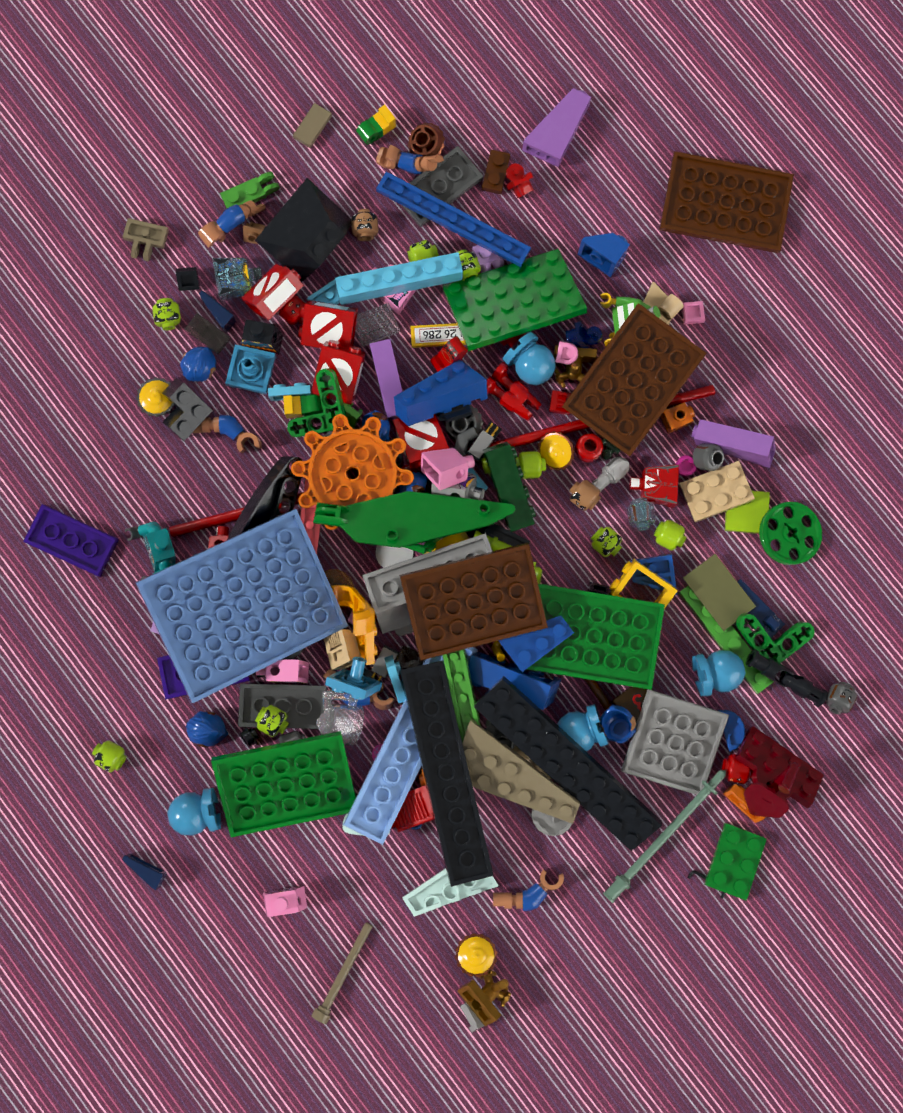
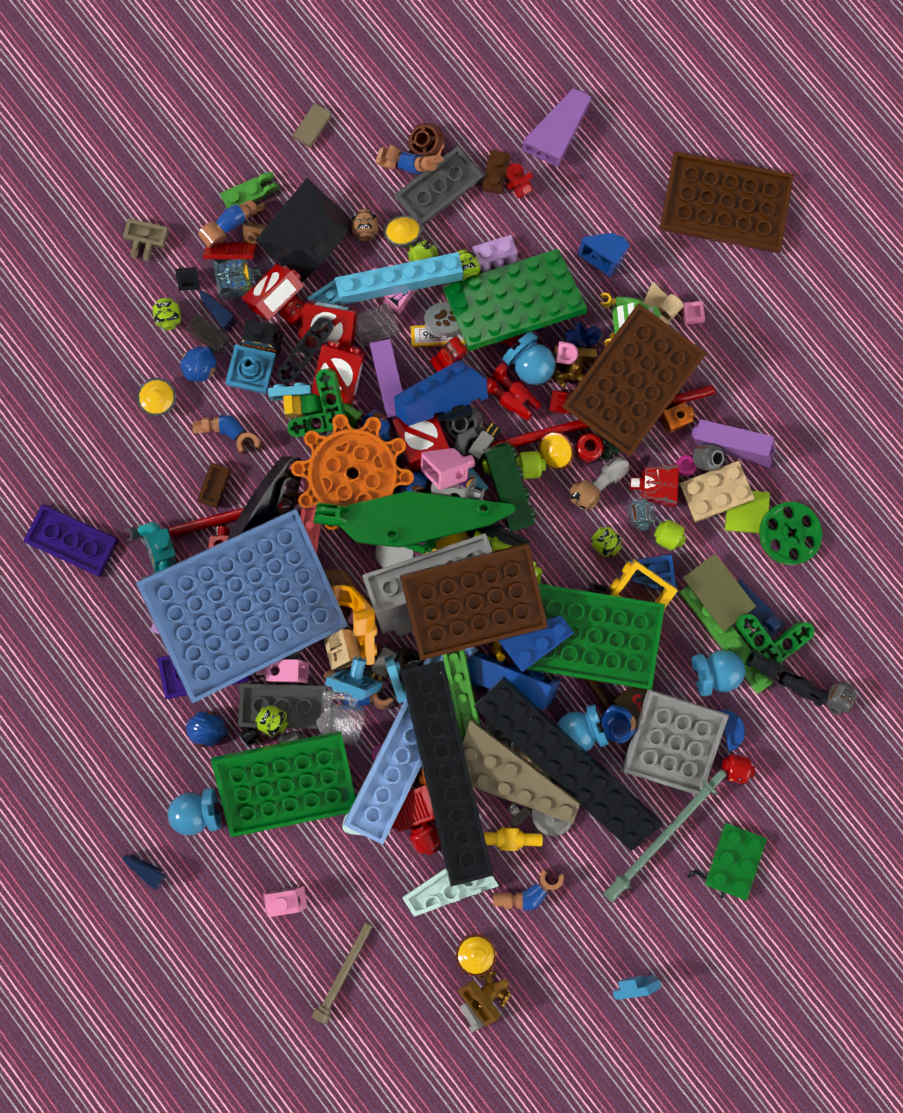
(109, 756): lime head -> none
(189, 409): black brick -> none
(214, 485): none -> reddish brown plate
(230, 250): none -> red window
(304, 348): none -> black beam
(377, 125): leg -> none
(403, 231): none -> yellow piece
(425, 838): none -> red head
(441, 321): none -> light grey tile
(453, 219): blue plate -> none
(512, 839): none -> yellow pin
(519, 816): none -> clear smoke tile
(636, 987): none -> dark azure plate
(736, 796): orange plate -> none
(775, 776): dark red plate -> none

